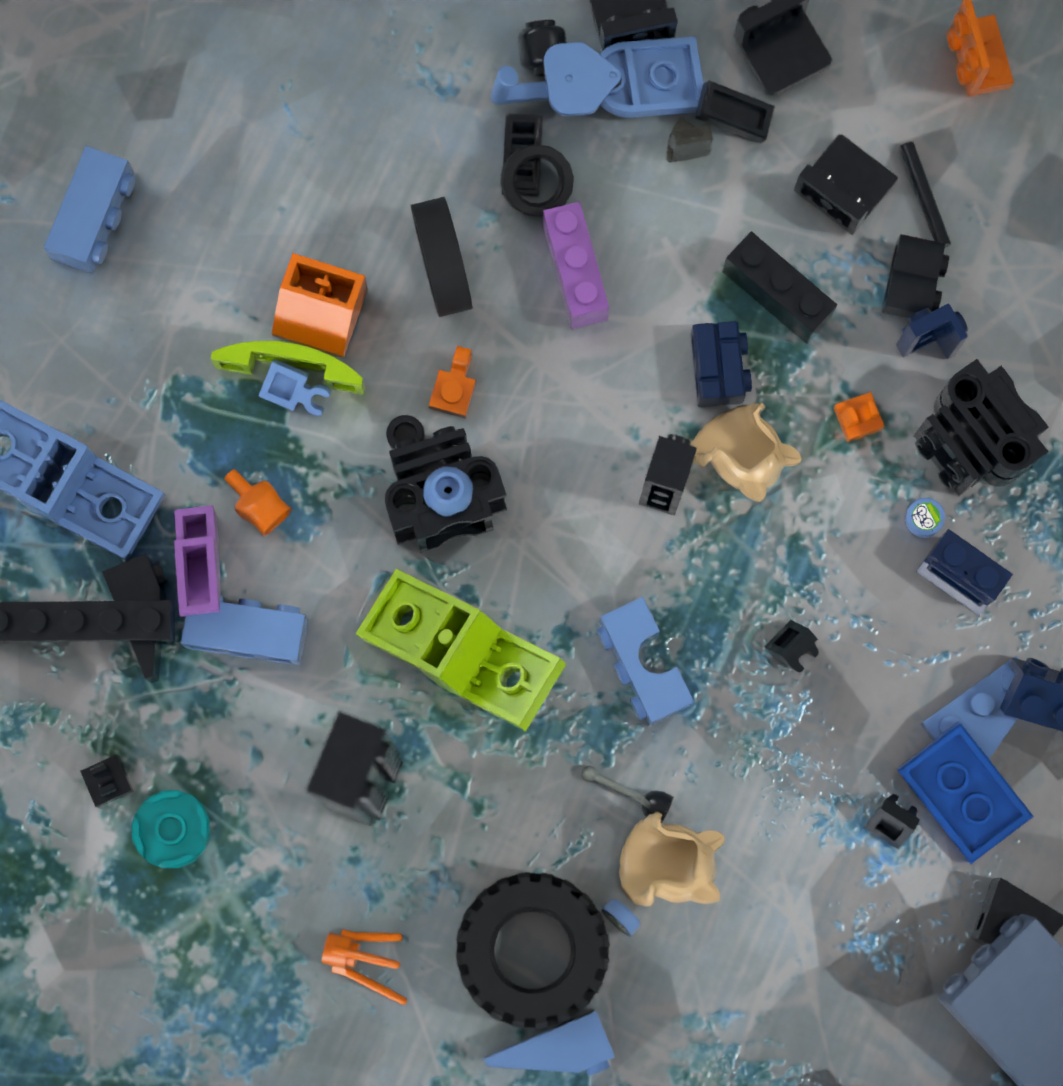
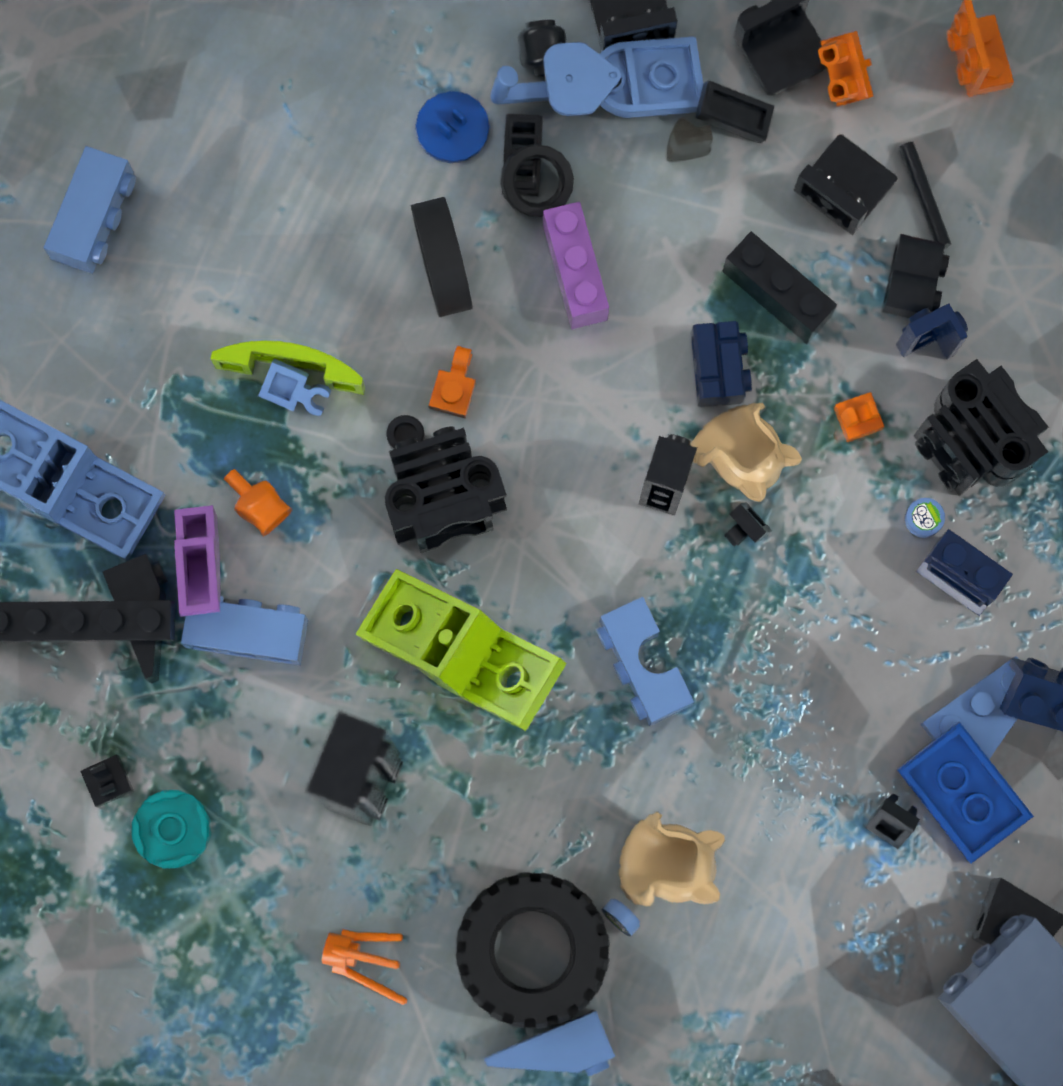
(318, 305): orange slope -> none
(450, 503): medium blue plate -> none
(452, 127): none -> blue piece
(651, 802): hinge -> none
(747, 525): none -> black tile
(791, 644): black tile -> none
(846, 69): none -> orange hips

